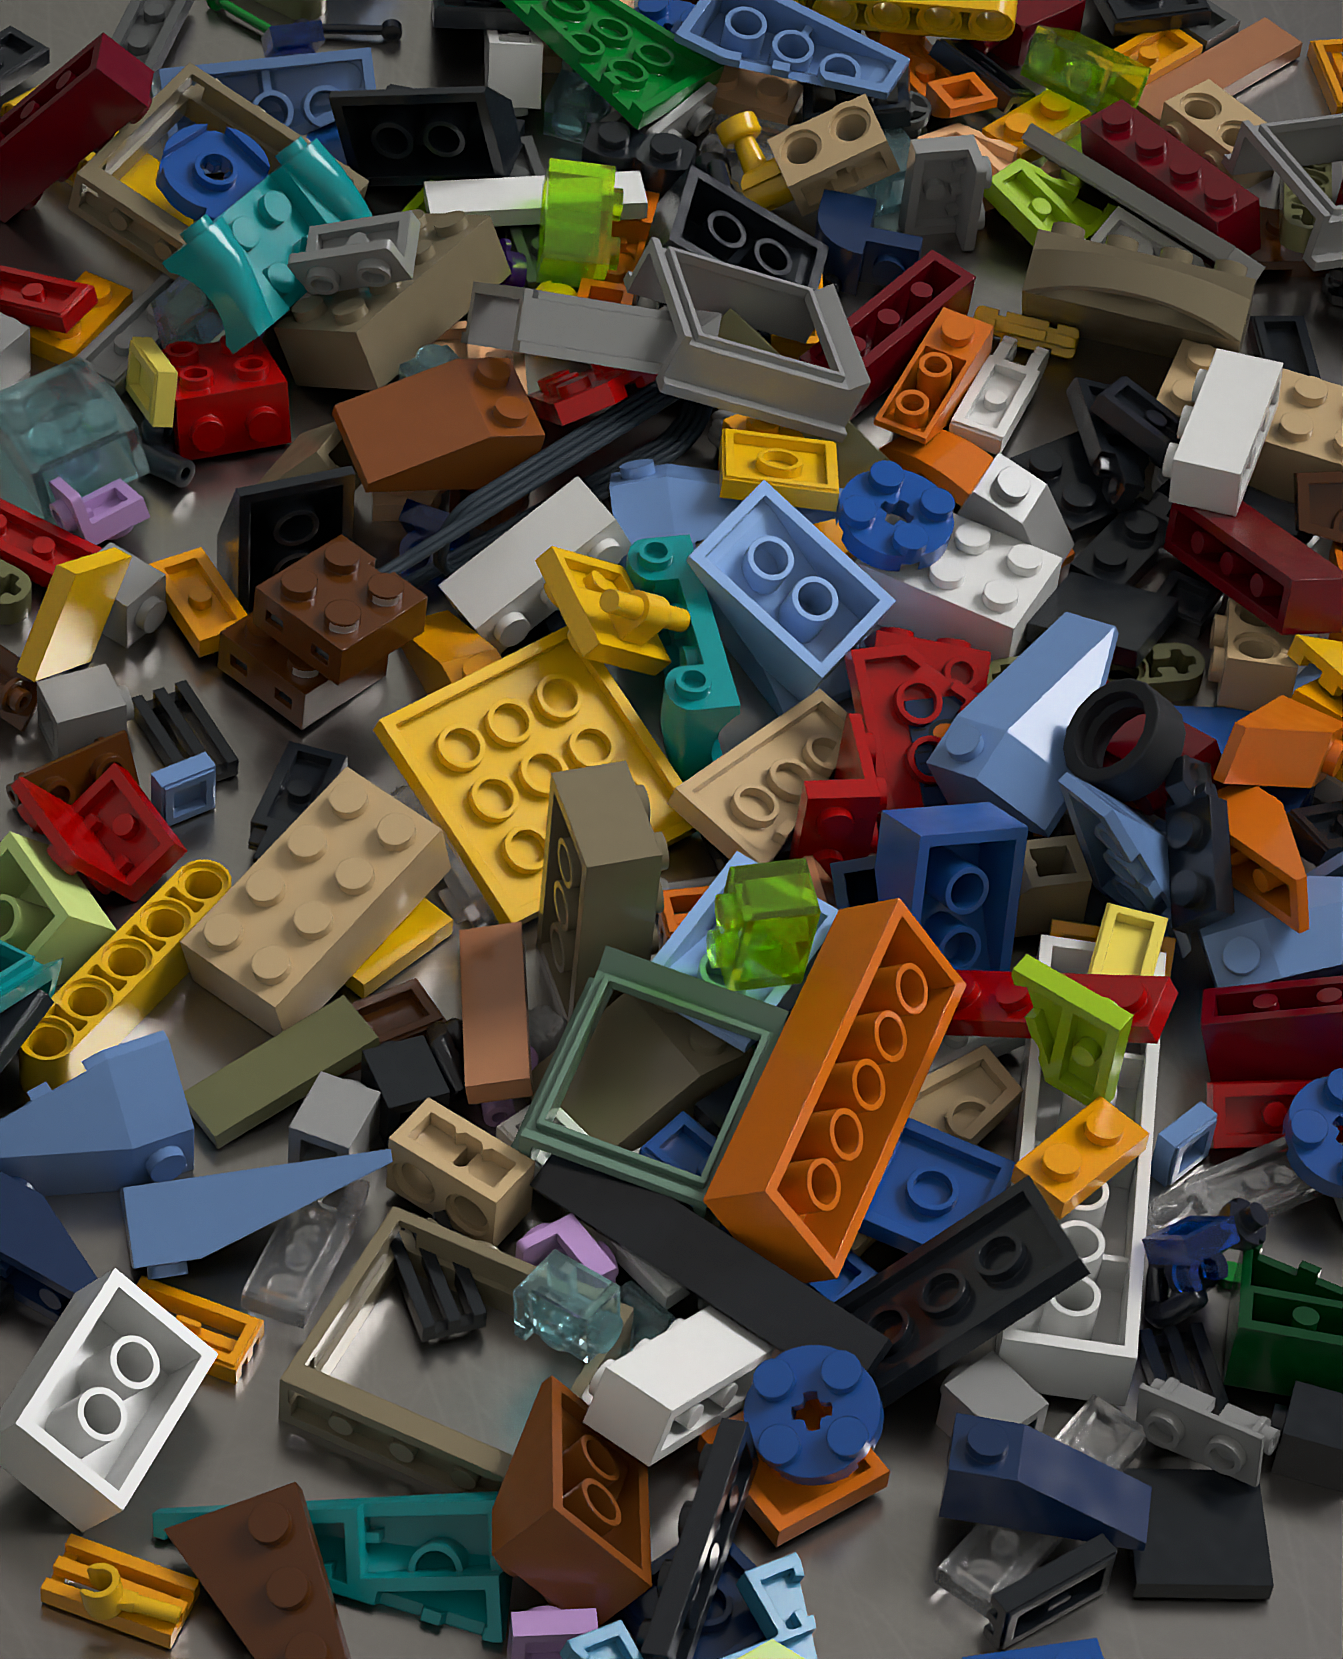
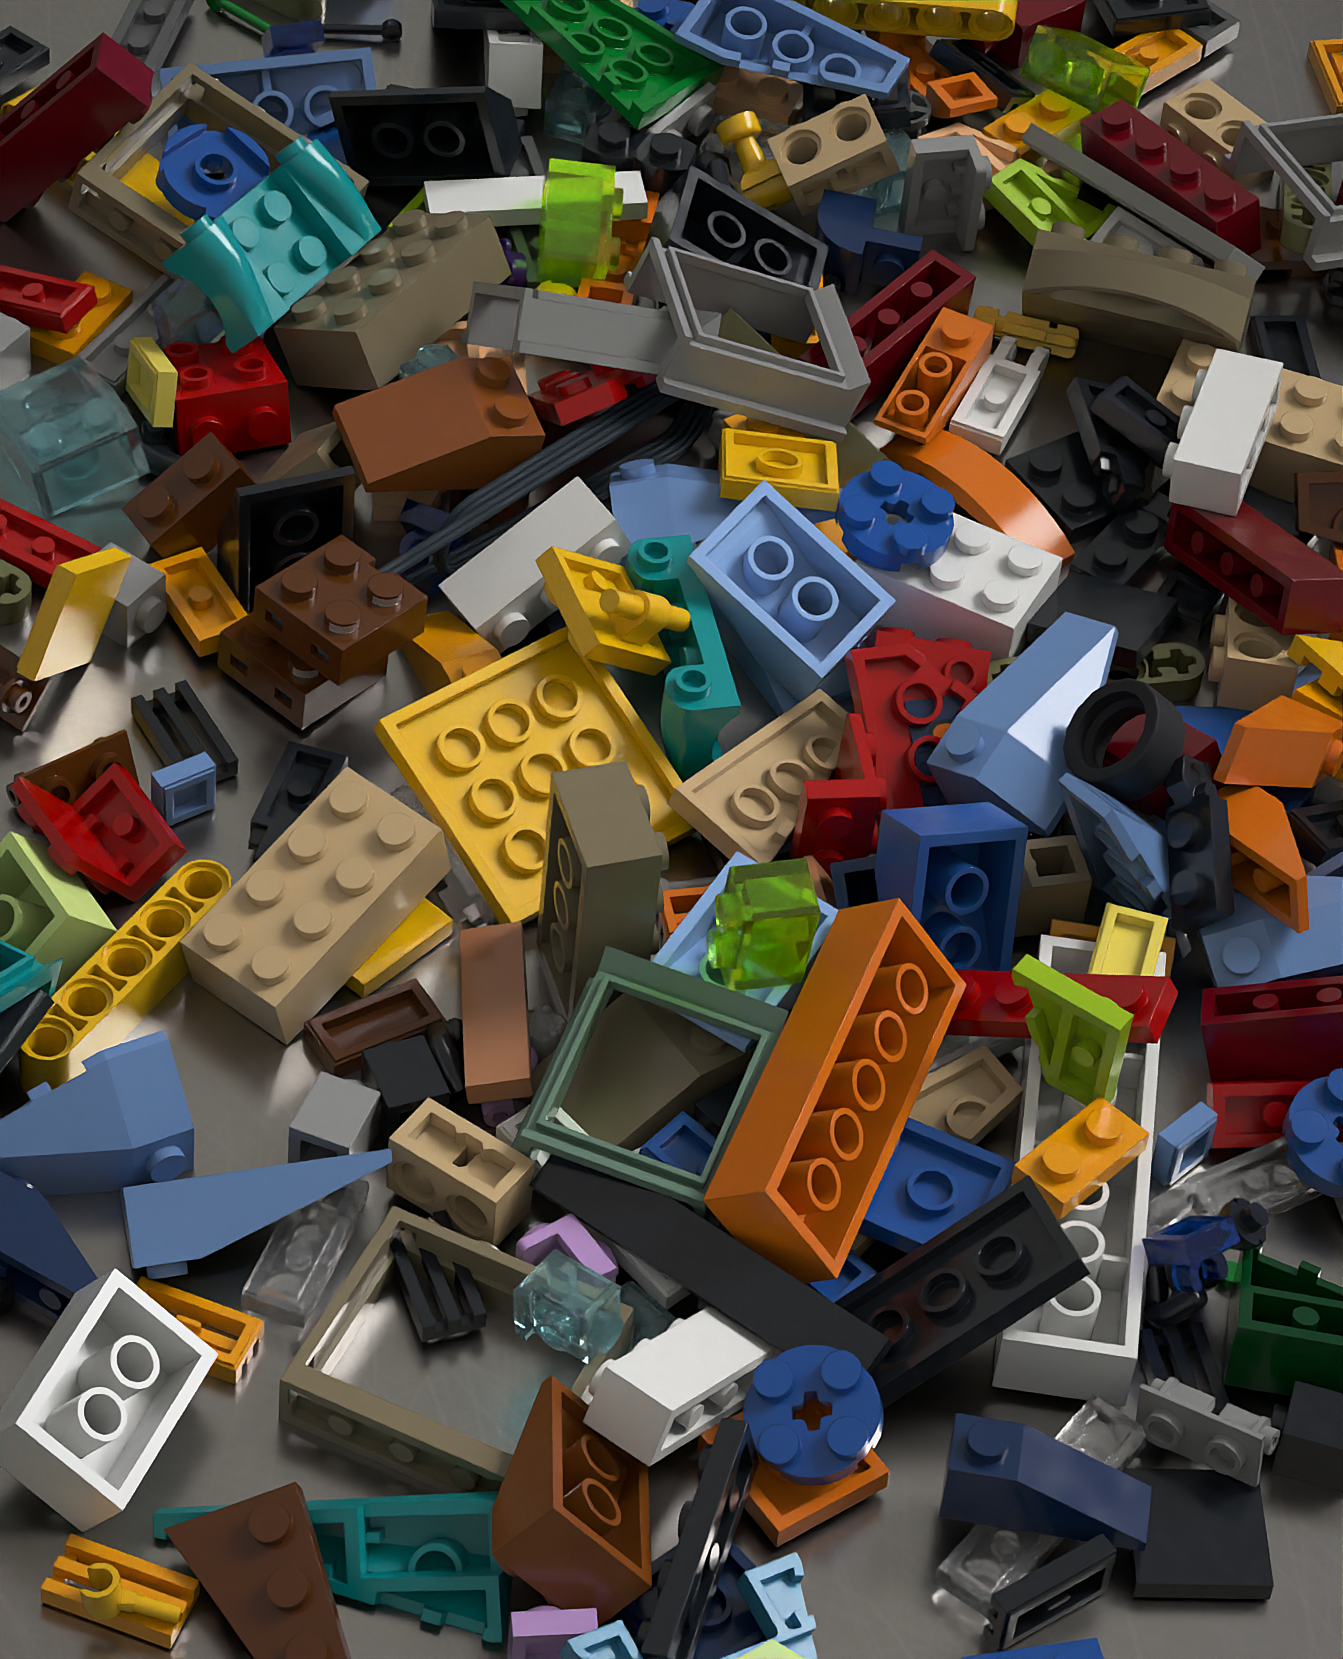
(81, 708): light grey brick -> none
(99, 515): lavender bracket -> none
(189, 499): none -> reddish brown brick
(279, 1071): olive tile -> none
(358, 253): light grey bracket -> none
(990, 1391): light grey brick -> none
(1018, 506): light grey slope -> none
(1230, 65): nougat tile -> none

